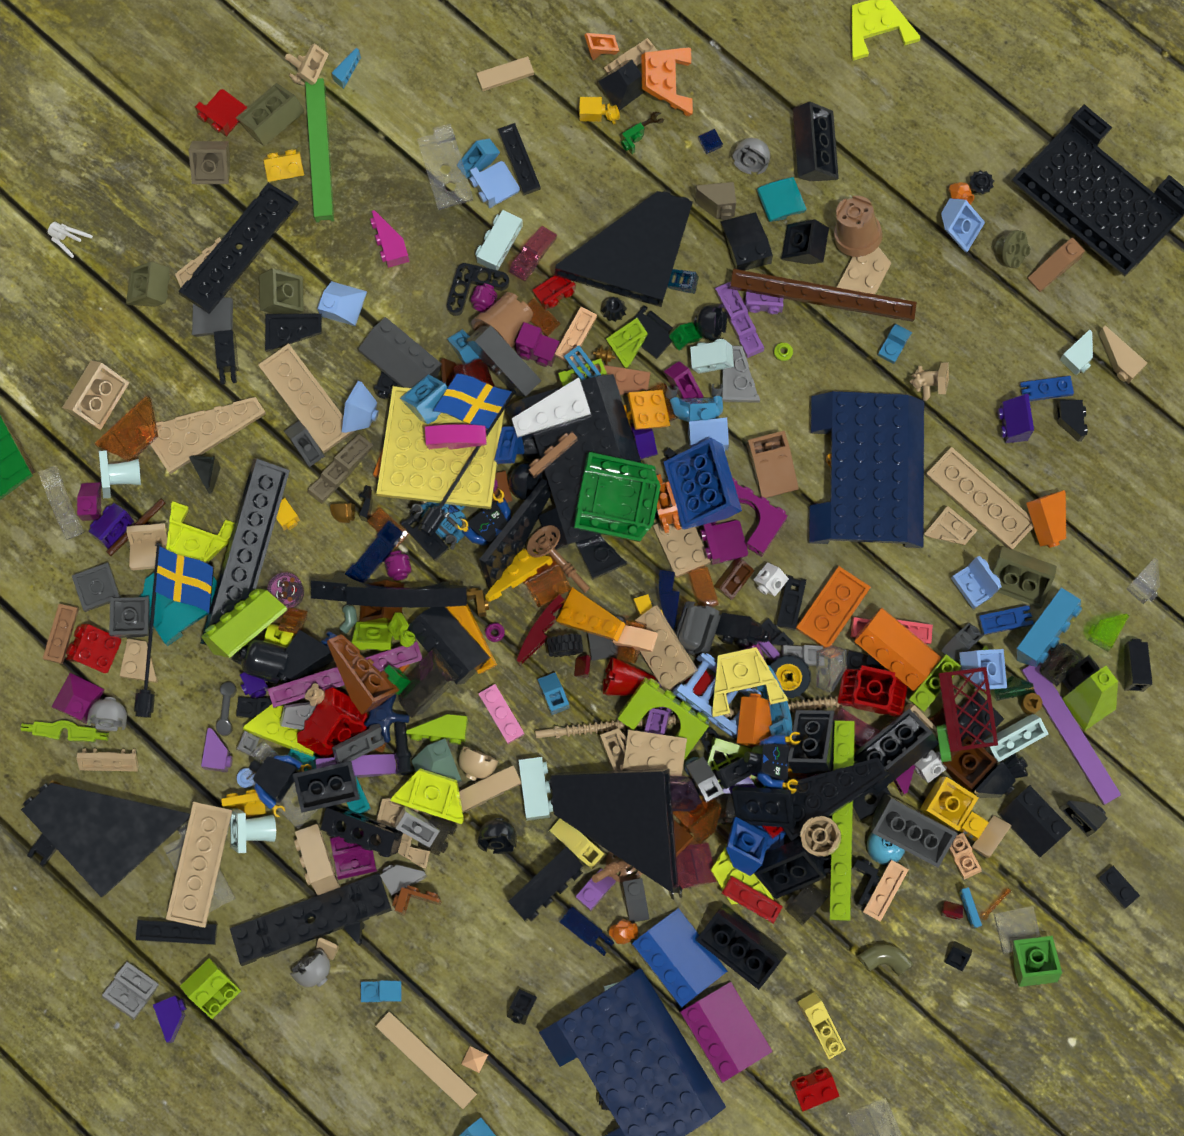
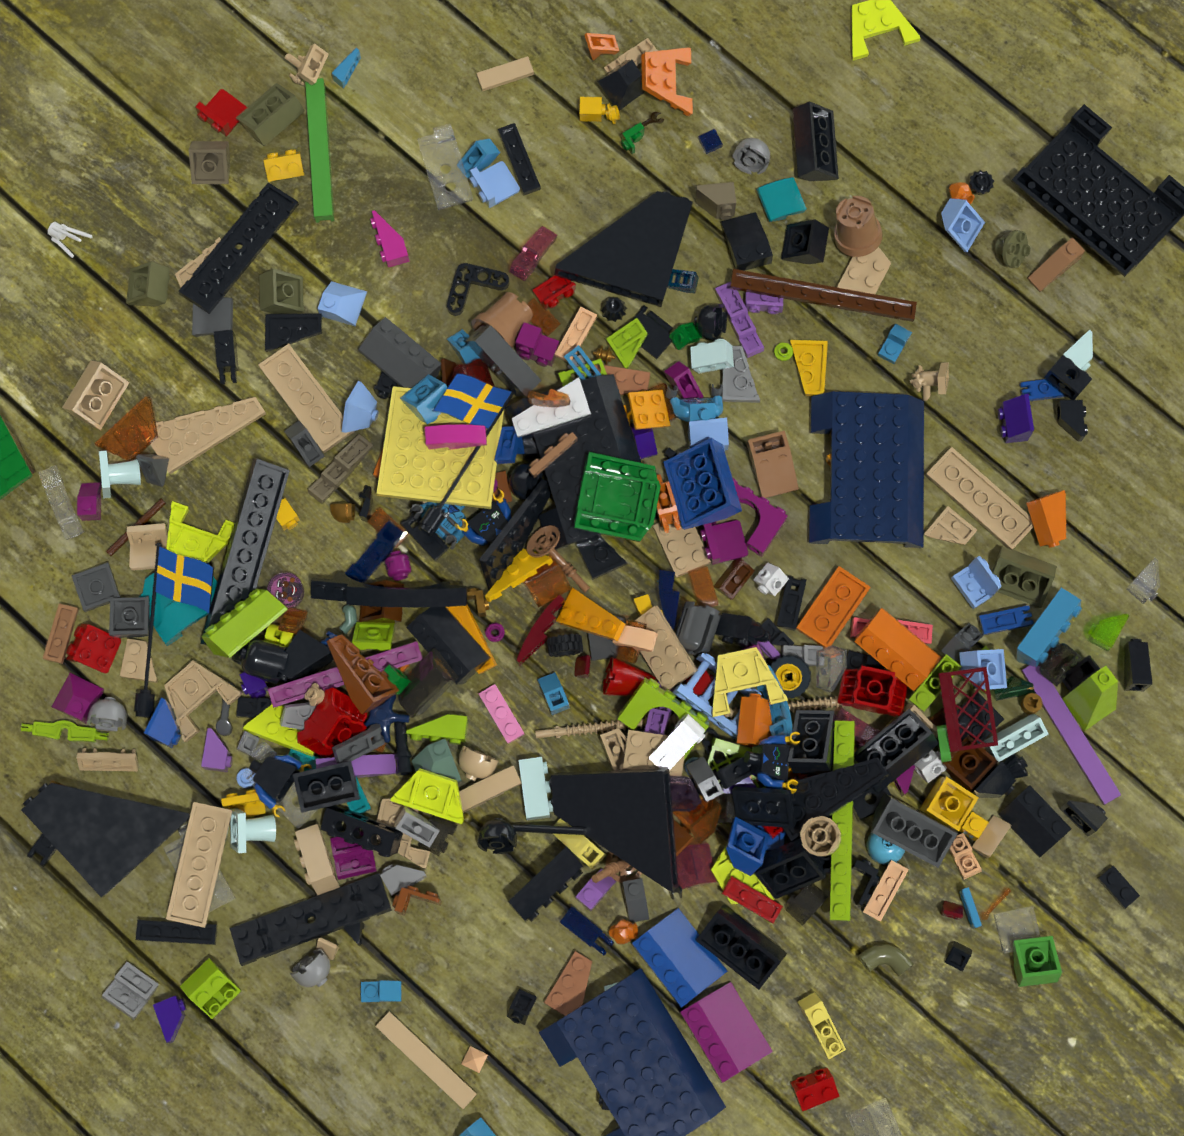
(111, 525): dark purple slope -> none
(153, 468): none -> dark grey slope
(163, 725): none -> blue slope
(191, 689): none -> tan wing
(207, 469): pearl dark grey slope -> none
(398, 629): lime plate -> none
(483, 297): magenta head -> none
(499, 240): light aqua brick -> none
(550, 829): none -> black bar
(554, 399): none -> clear orange slope
(571, 986): none -> nougat wing
(683, 737): none -> white door
(811, 364): none -> yellow wing
(1058, 377): none -> black brick
(1122, 357): tan slope -> none

